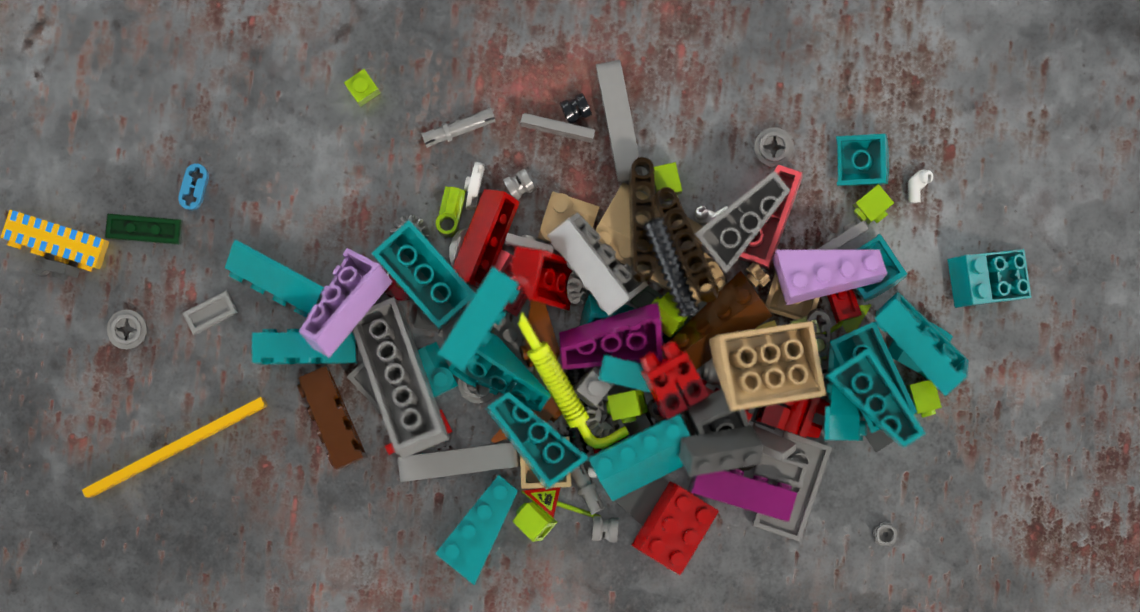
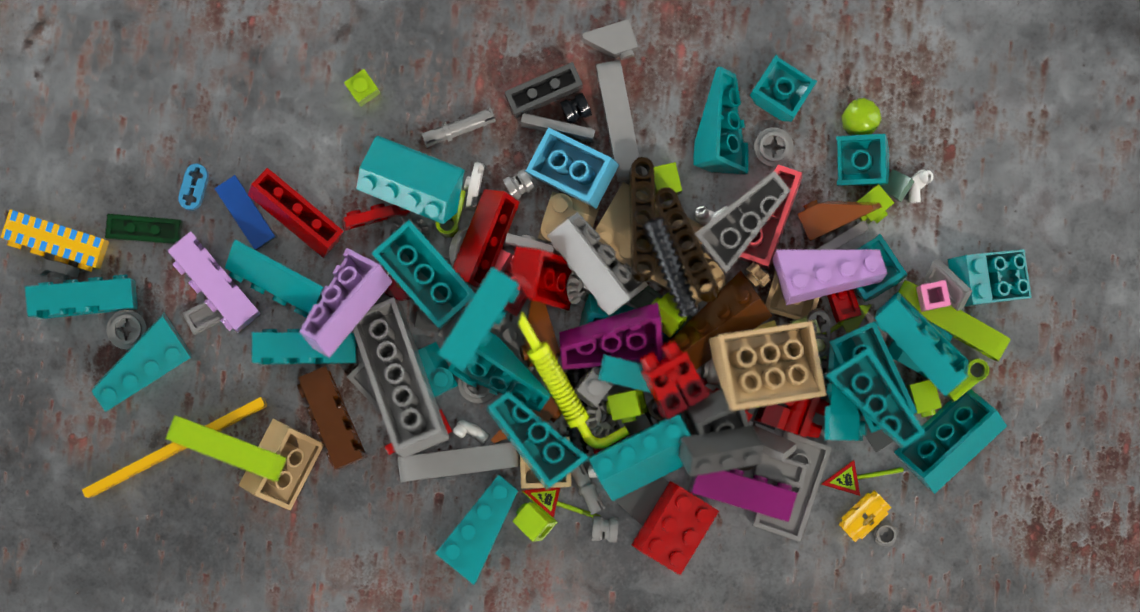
(81, 298): none -> teal wedge
(147, 360): none -> teal wedge
(214, 282): none -> lavender wedge
(226, 448): none -> lime beam
(245, 212): none -> blue tile
(295, 212): none -> red brick
(301, 456): none -> tan slope
(377, 214): none -> red plate
(411, 180): none -> teal slope
(472, 429): none -> white arm
(544, 90): none -> dark grey brick
(572, 167): none -> medium azure brick
(613, 40): none -> light grey slope
(719, 137): none -> teal wedge
(782, 90): none -> teal slope
(831, 215): none -> dark orange slope
(847, 478): none -> piece
(861, 117): none -> lime hair
(874, 507): none -> yellow piece
(897, 185): none -> sand green tile
(933, 296): none -> bright pink brick
(951, 439): none -> teal slope
(957, 289): none -> light grey tile
(961, 326): none -> lime beam
(970, 381): none -> lime piece

